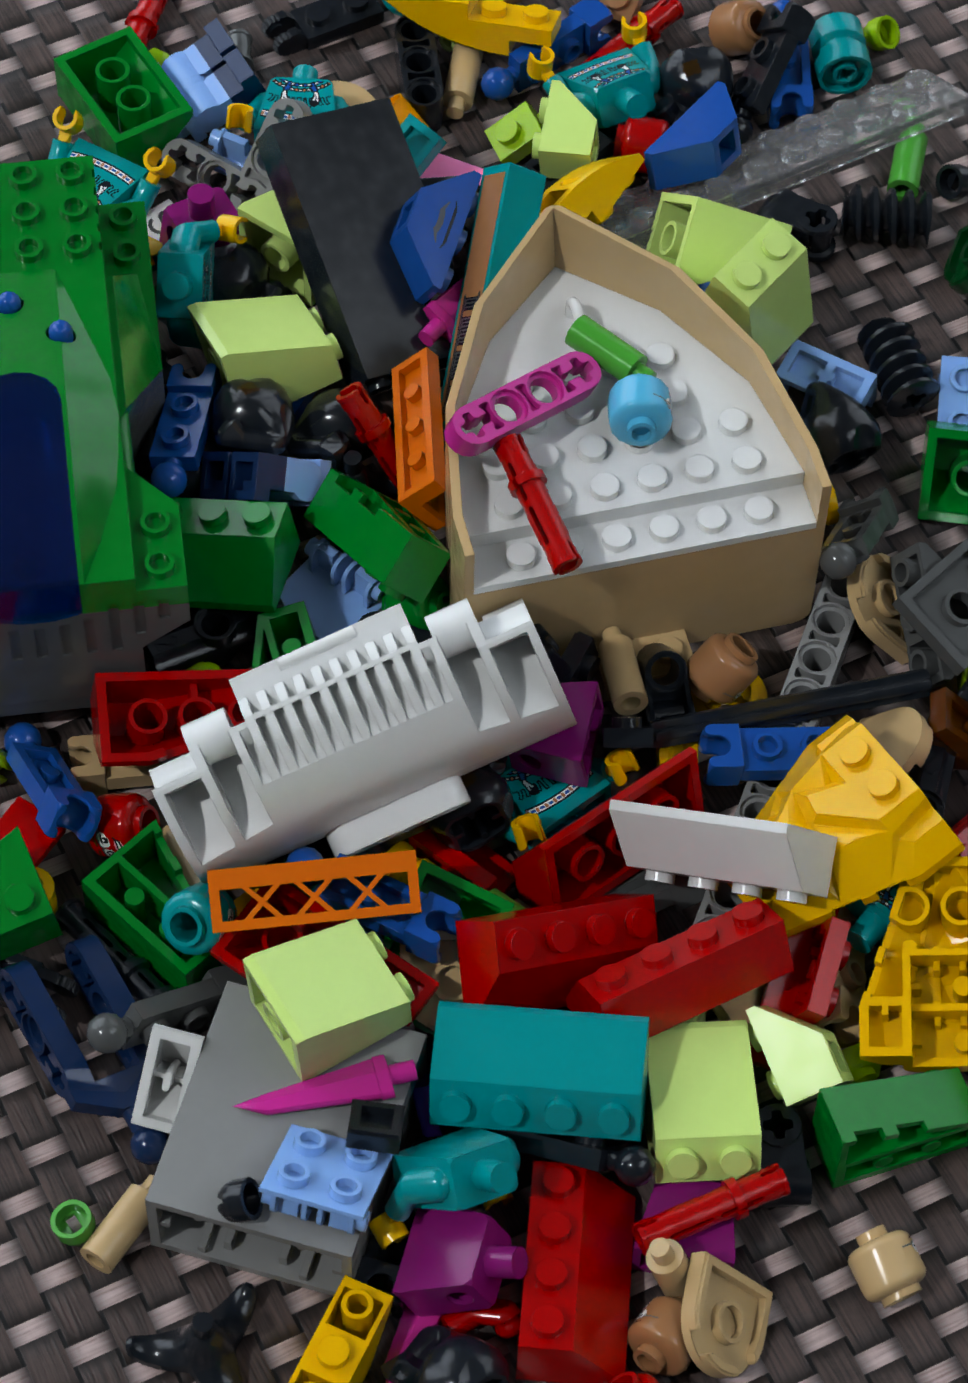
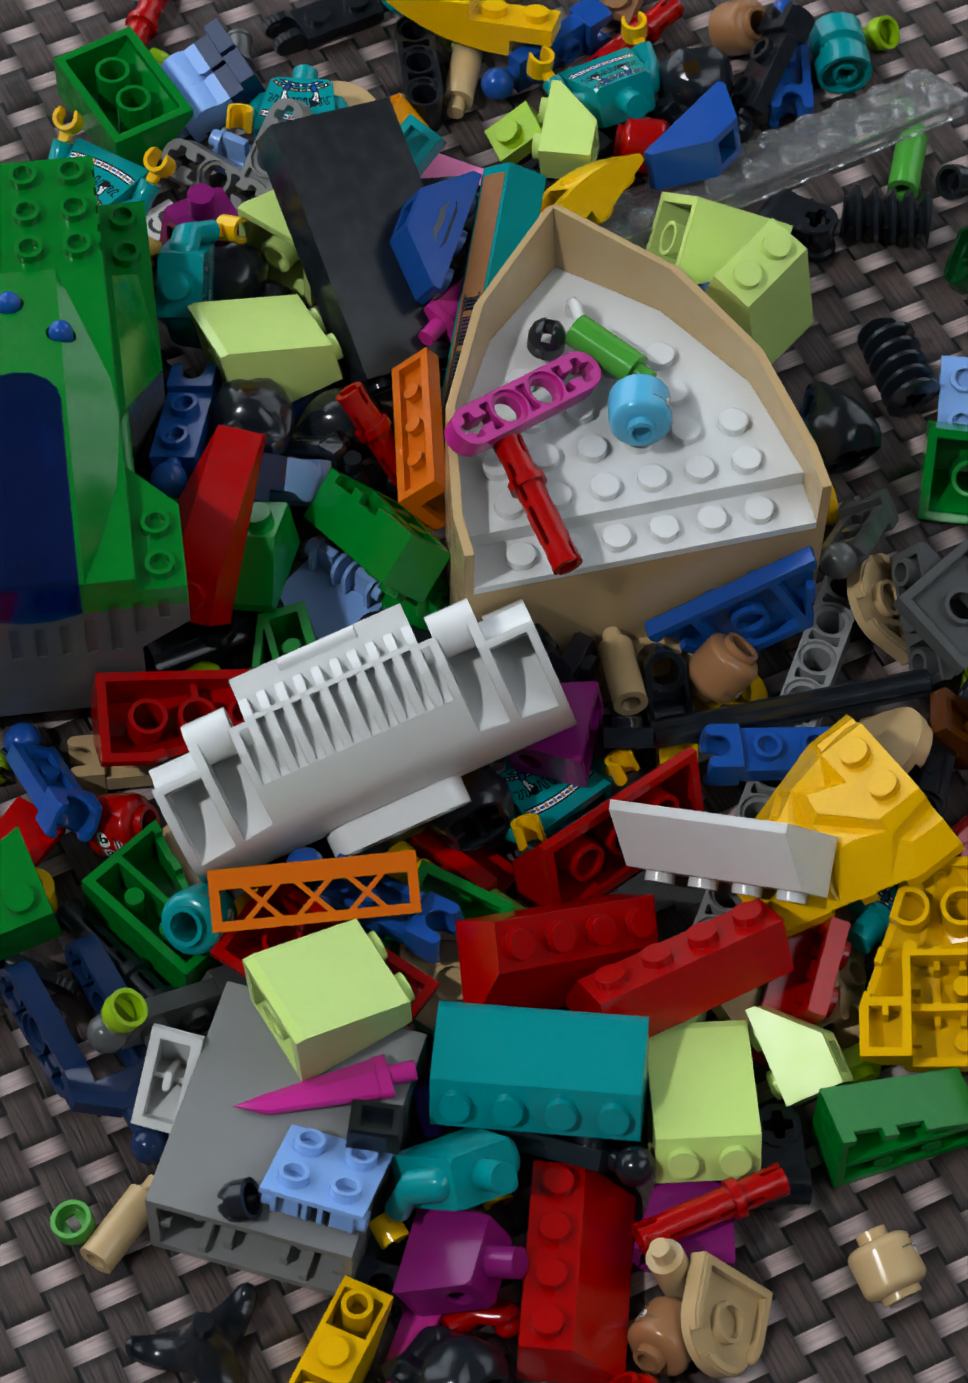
(124, 1011): none -> lime hinge
(216, 521): none -> red wedge
(545, 350): none -> black hinge
(759, 607): none -> blue wing
(809, 364): light blue hinge -> none

